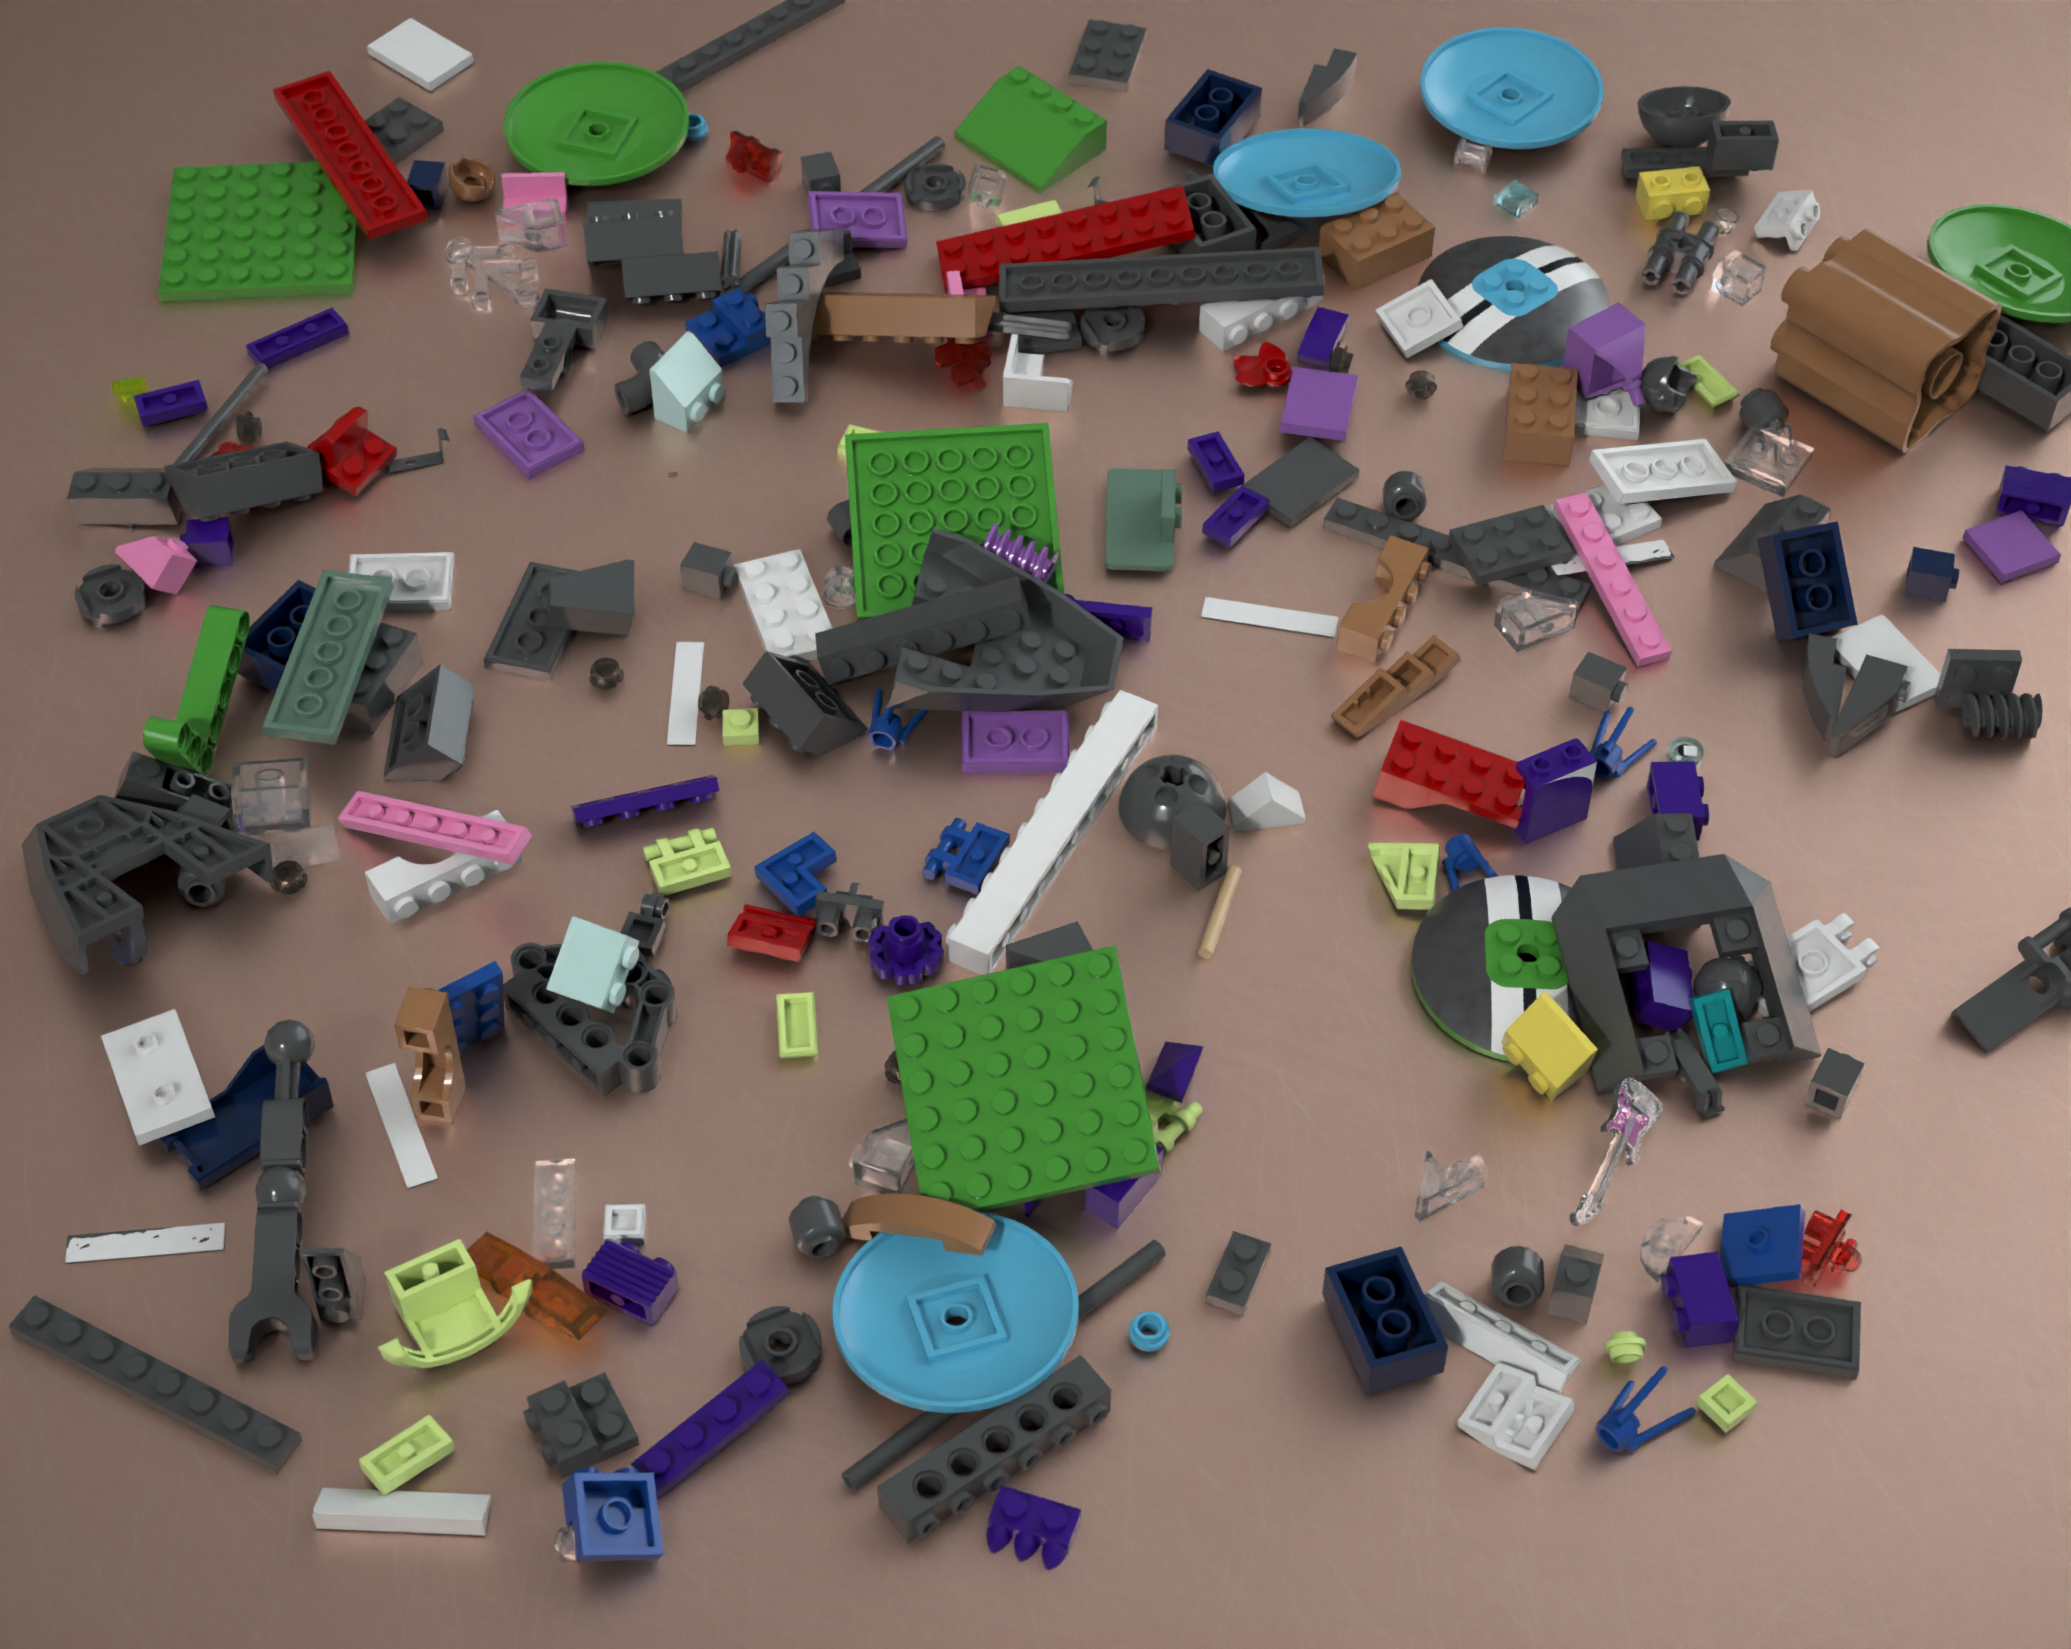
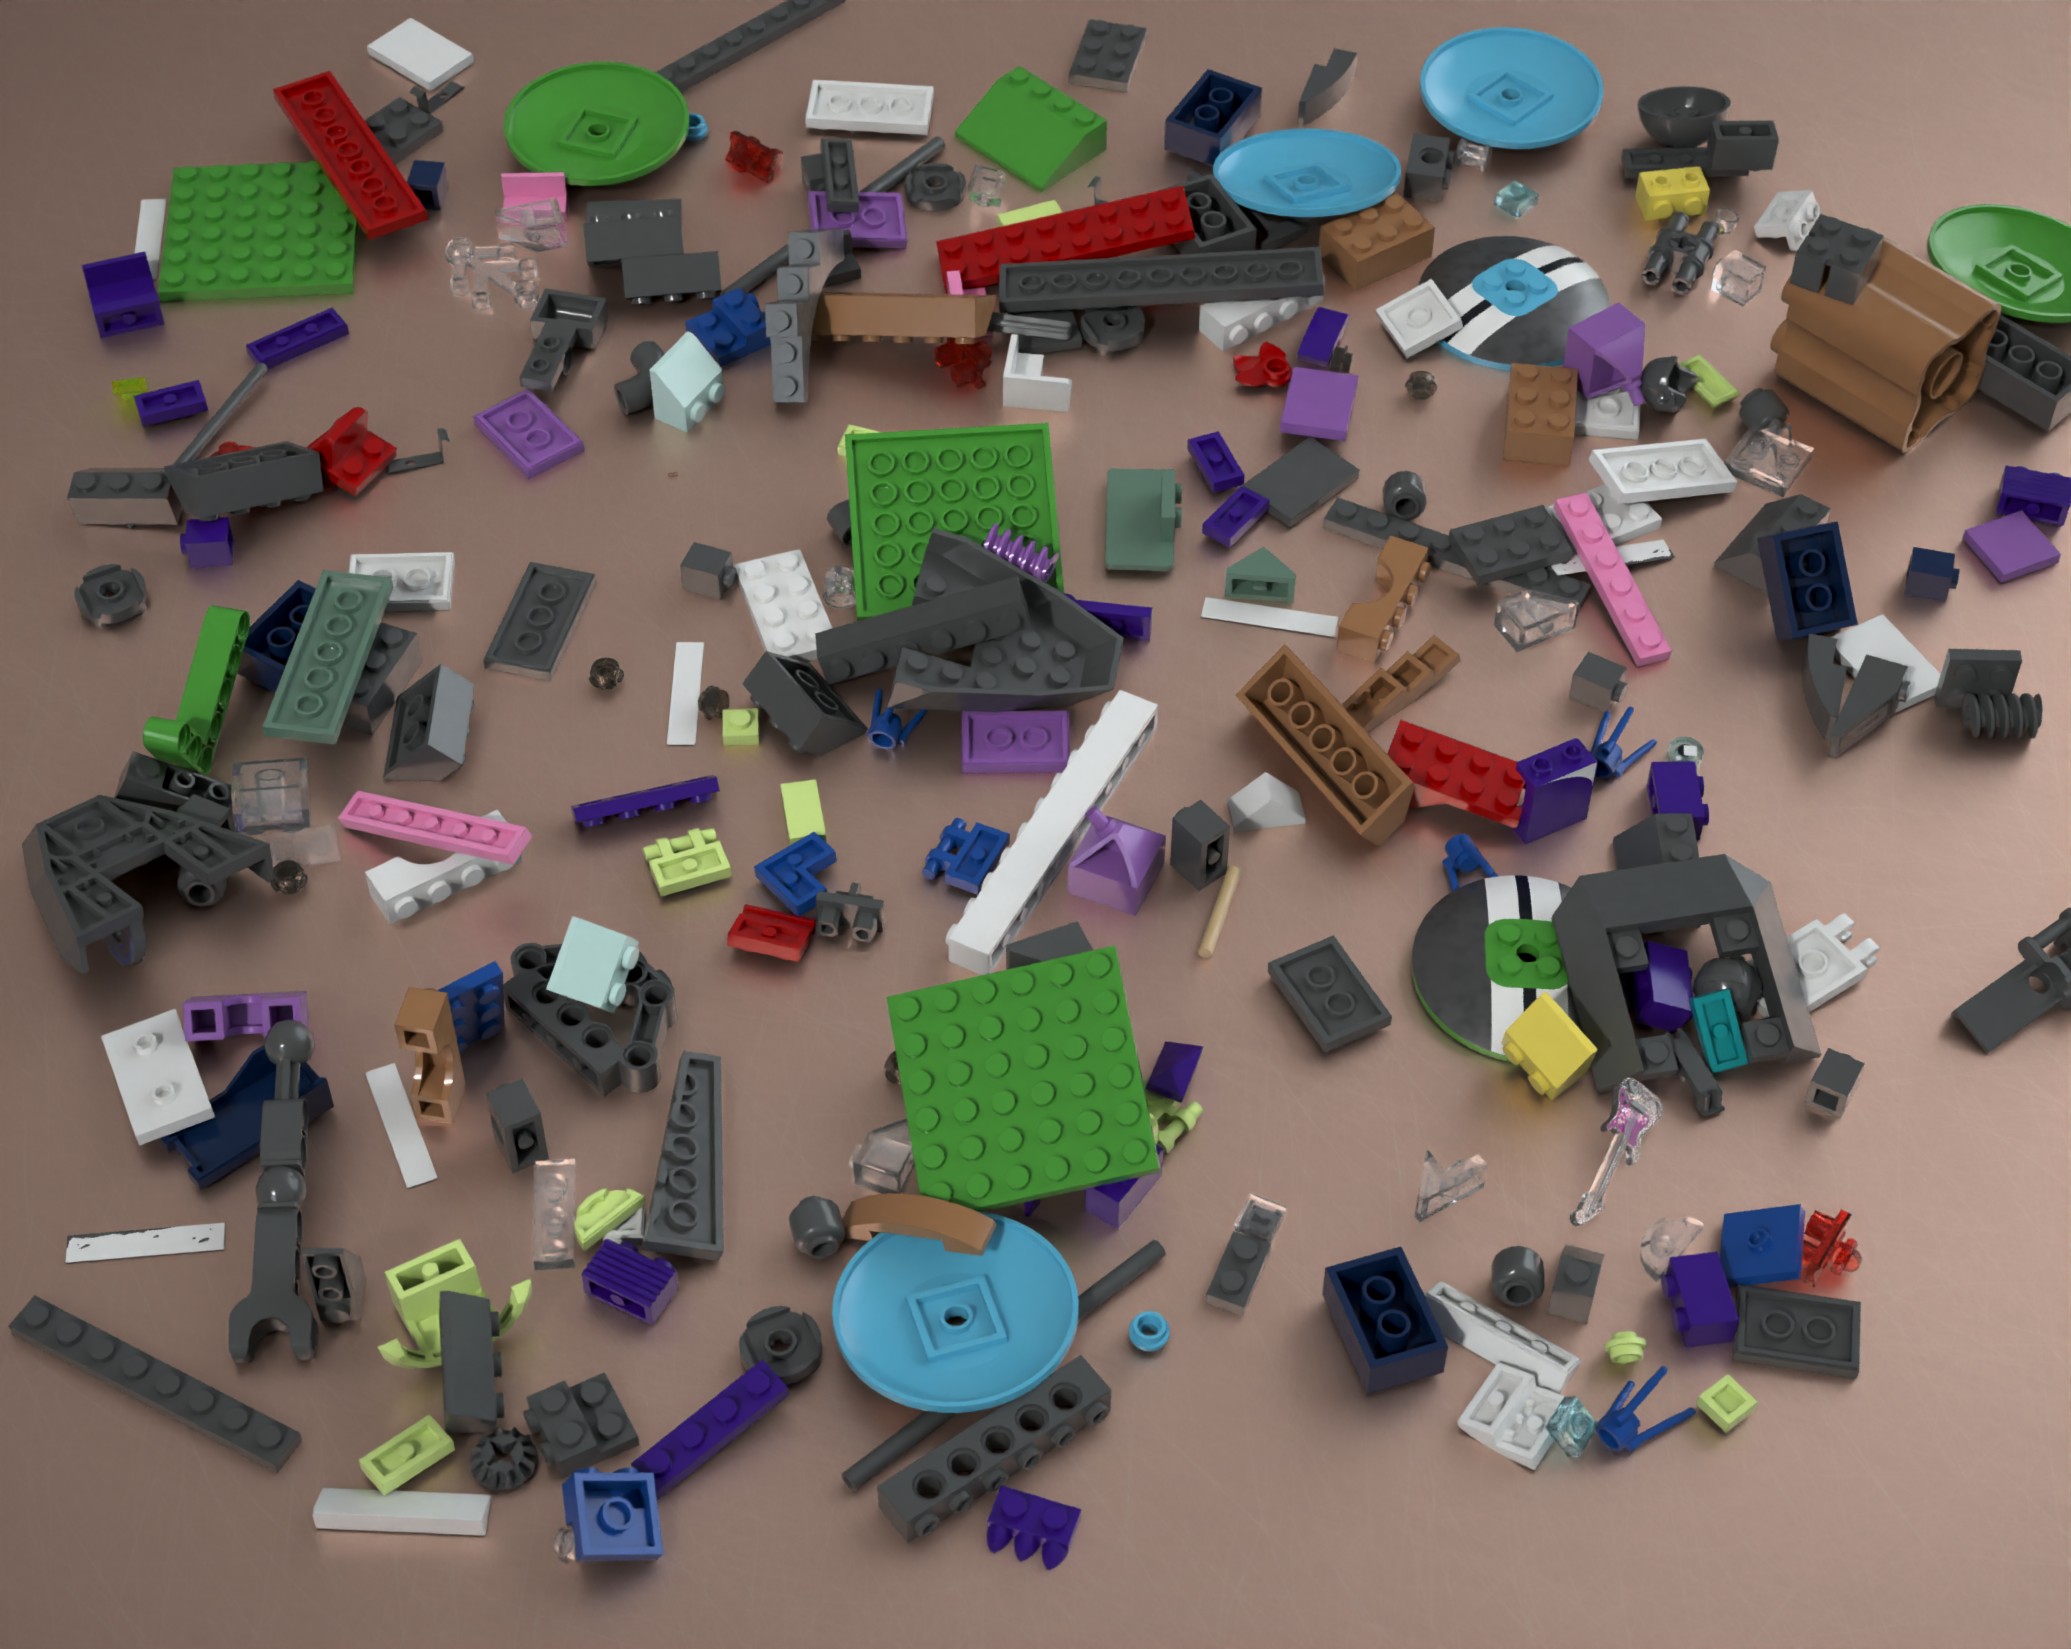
(123, 294): none -> dark purple panel
(150, 231): none -> white sticker
(159, 562): bright pink slope -> none
(238, 1014): none -> medium lavender arch
(248, 427): clear smoke plate -> none
(435, 101): none -> dark grey piece
(469, 1363): none -> dark grey slope
(471, 179): medium nougat hair -> none
(502, 1474): none -> dark grey gear
(517, 1125): none -> dark grey brick
(553, 1297): clear orange slope -> none
(592, 599): dark grey slope -> none
(603, 1213): none -> yellowish green tile
(648, 925): dark grey plate -> none
(688, 1183): none -> dark grey wing
(731, 258): dark grey axle -> none
(797, 1025): yellowish green tile -> none
(802, 810): none -> yellowish green tile
(839, 175): none -> dark grey tile
(870, 107): none -> white plate
(906, 950): dark purple plant -> none
(1116, 863): none -> medium lavender piece
(1160, 790): dark grey piece -> none
(1260, 578): none -> sand green slope
(1260, 1218): none -> clear tile
(1329, 745): none -> medium nougat slope
(1329, 994): none -> dark grey plate
(1408, 872): yellowish green wing -> none
(1427, 167): none -> dark grey brick
(1571, 1426): none -> clear light blue plate
(1845, 247): none -> dark grey piece

